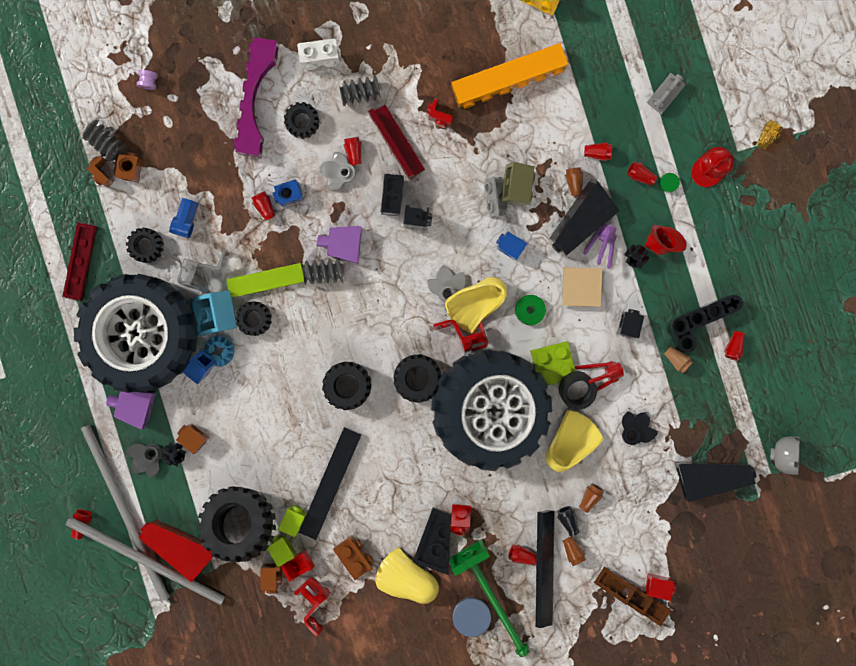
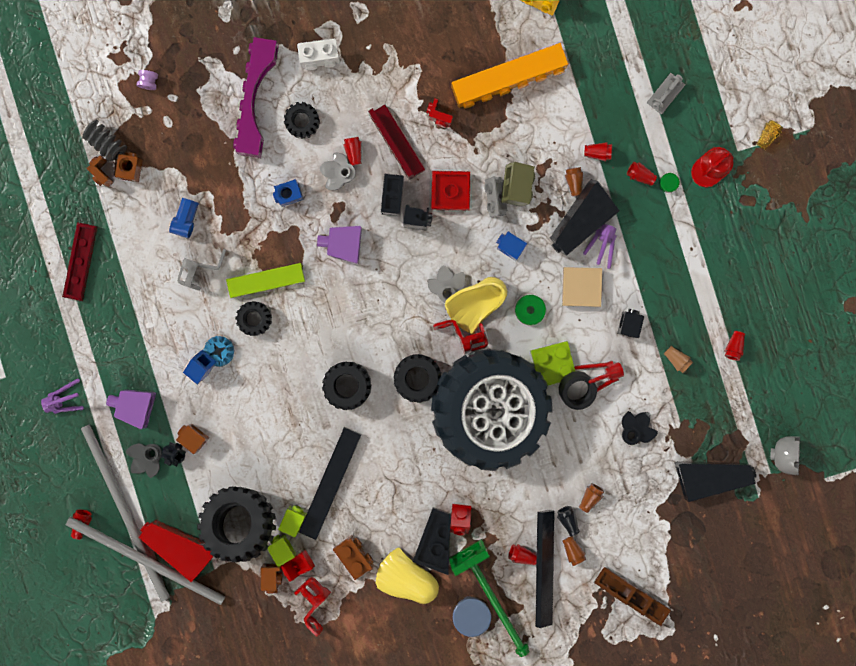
(54, 402): none -> medium lavender plant
(100, 321): black wheel -> none
(134, 239): black tyre -> none
(213, 313): medium azure slope -> none
(263, 205): red cone -> none
(322, 271): dark grey piece -> none
(359, 90): dark grey piece -> none
(450, 190): none -> red plate
(572, 442): light yellow hair -> none
(636, 256): black gear -> none
(660, 587): red brick -> none
(665, 240): red piece -> none
(705, 318): black beam -> none

